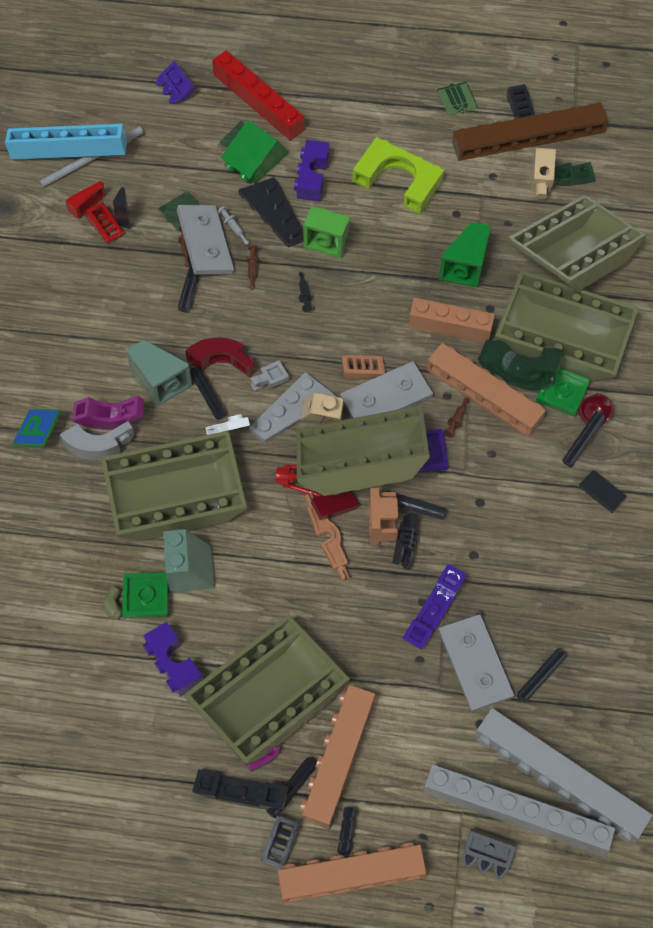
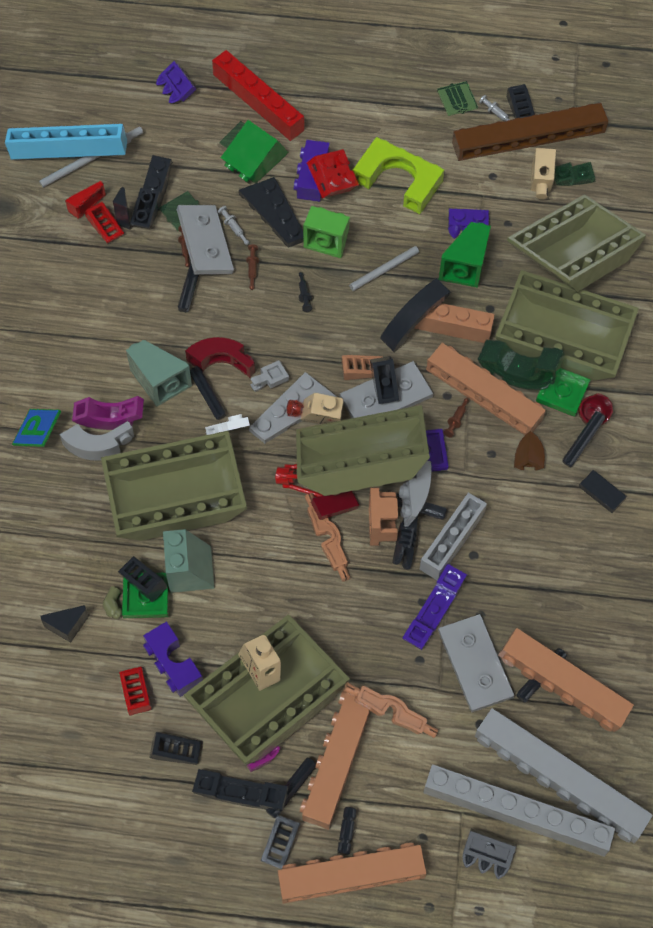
(66, 622): none -> black slope
(138, 707): none -> red slope
(152, 193): none -> black slope
(152, 588): none -> black slope
(173, 757): none -> black slope
(258, 658): none -> tan torso
(294, 408): none -> clear red hinge
(332, 173): none -> red piece
(384, 268): none -> light grey bar
(384, 379): none -> black slope
(401, 714): none -> nougat piece
(413, 313): none -> black slope
(415, 493): none -> light grey slope
(453, 536): none -> light grey brick
(460, 218): none -> dark purple plate
(494, 108): none -> light grey piece
(529, 453): none -> reddish brown brick
(565, 680): none -> nougat brick

